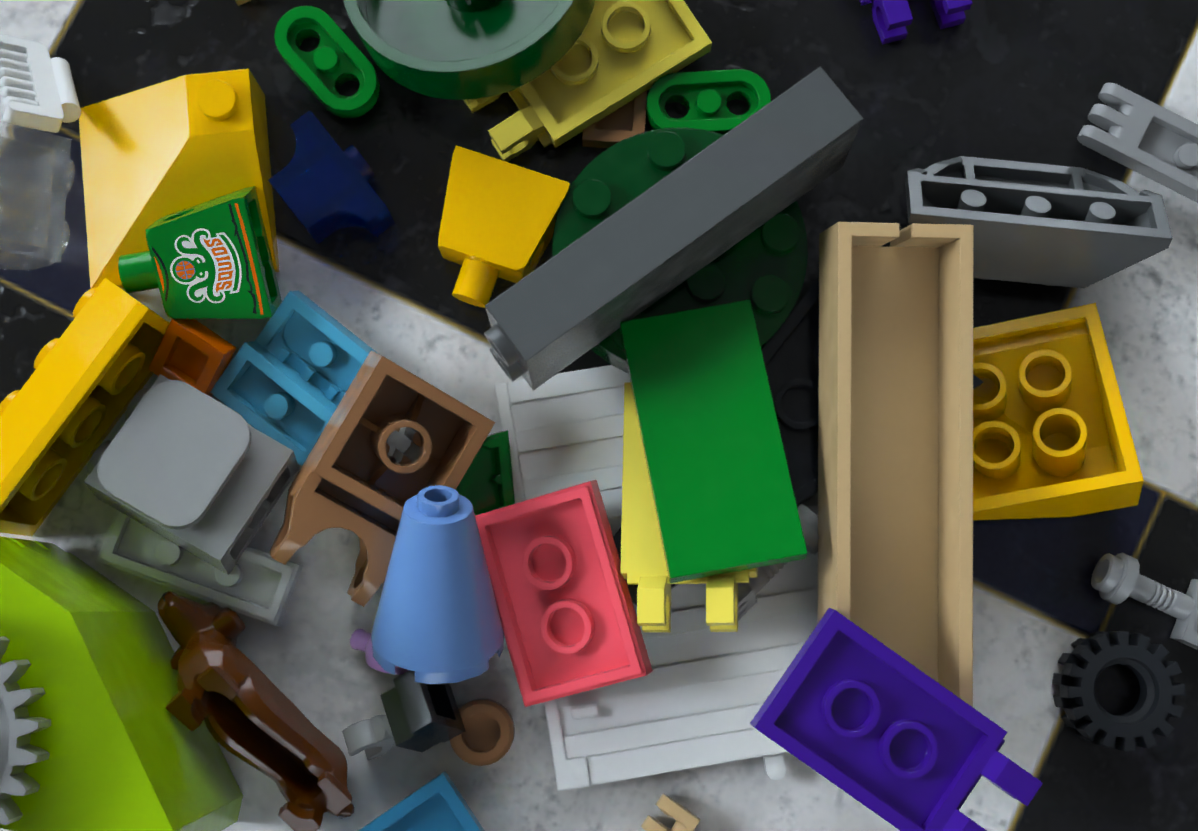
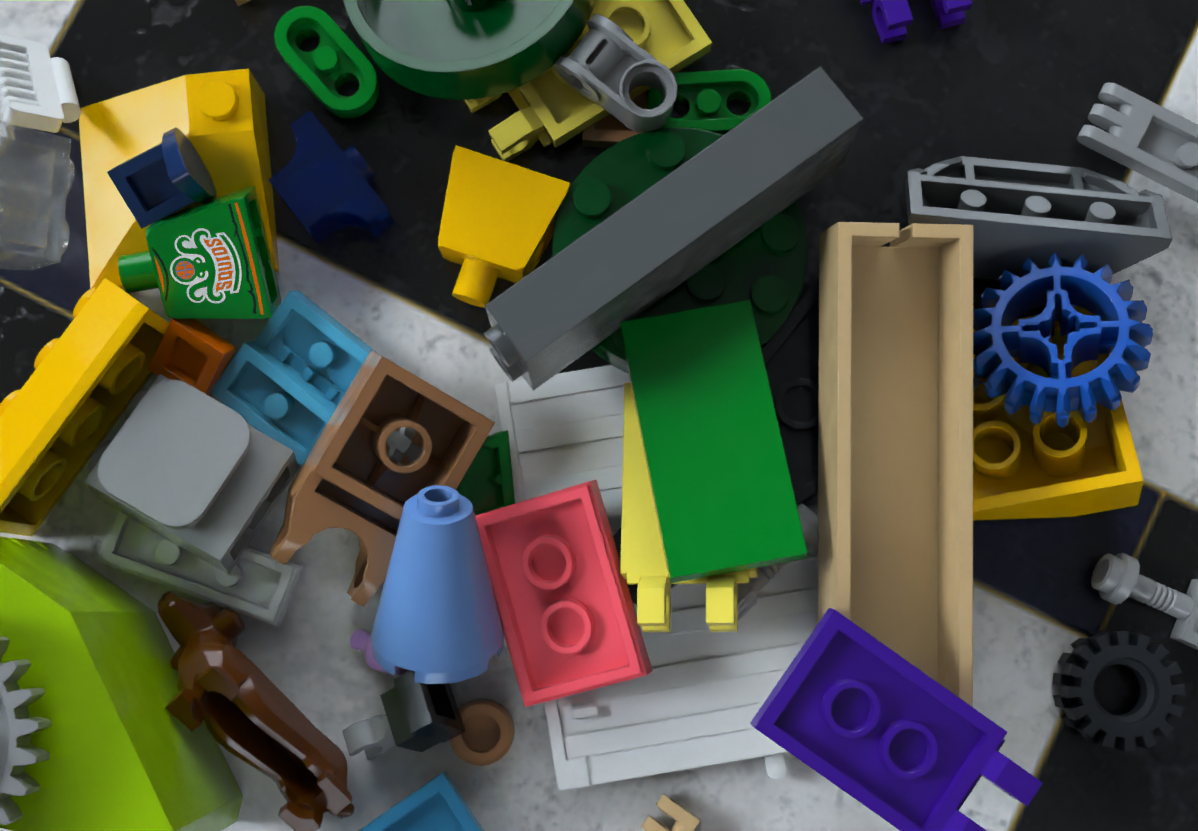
(163, 179): none -> dark blue tile
(610, 66): none -> light grey piece
(1113, 330): none -> blue gear

